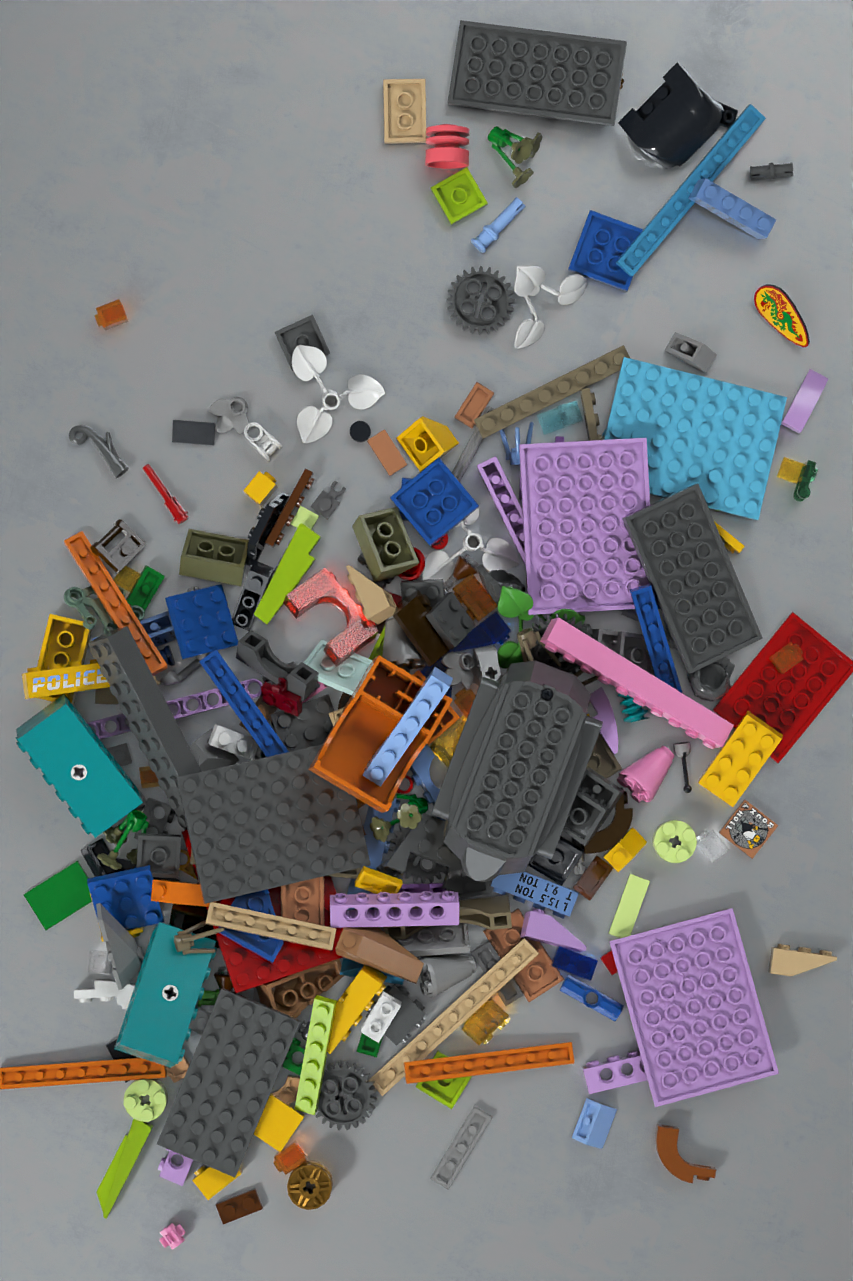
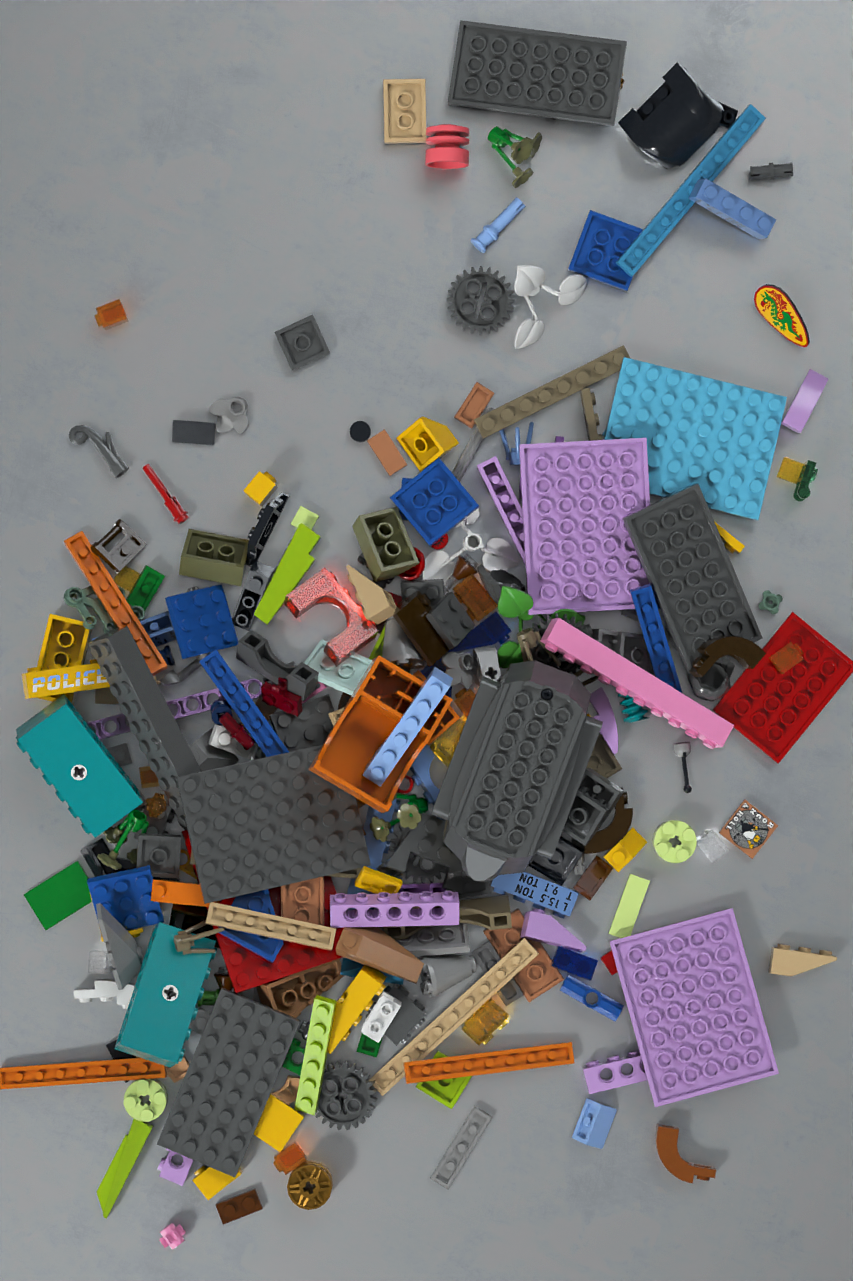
(156, 805): none -> clear orange plant
(217, 707): none -> dark blue wheel
(236, 731): none -> dark red axle
(263, 441): white piece -> none
(295, 500): reddish brown plate -> none
(315, 423): white plant -> none
(326, 502): flat silver plate -> none
(459, 196): lime plate -> none
(560, 417): clear light blue slope -> none
(646, 774): bright pink cone -> none
(691, 352): light grey slope -> none
(739, 648): none -> dark brown arch
(740, 759): yellow brick -> none
(767, 596): none -> sand green plate

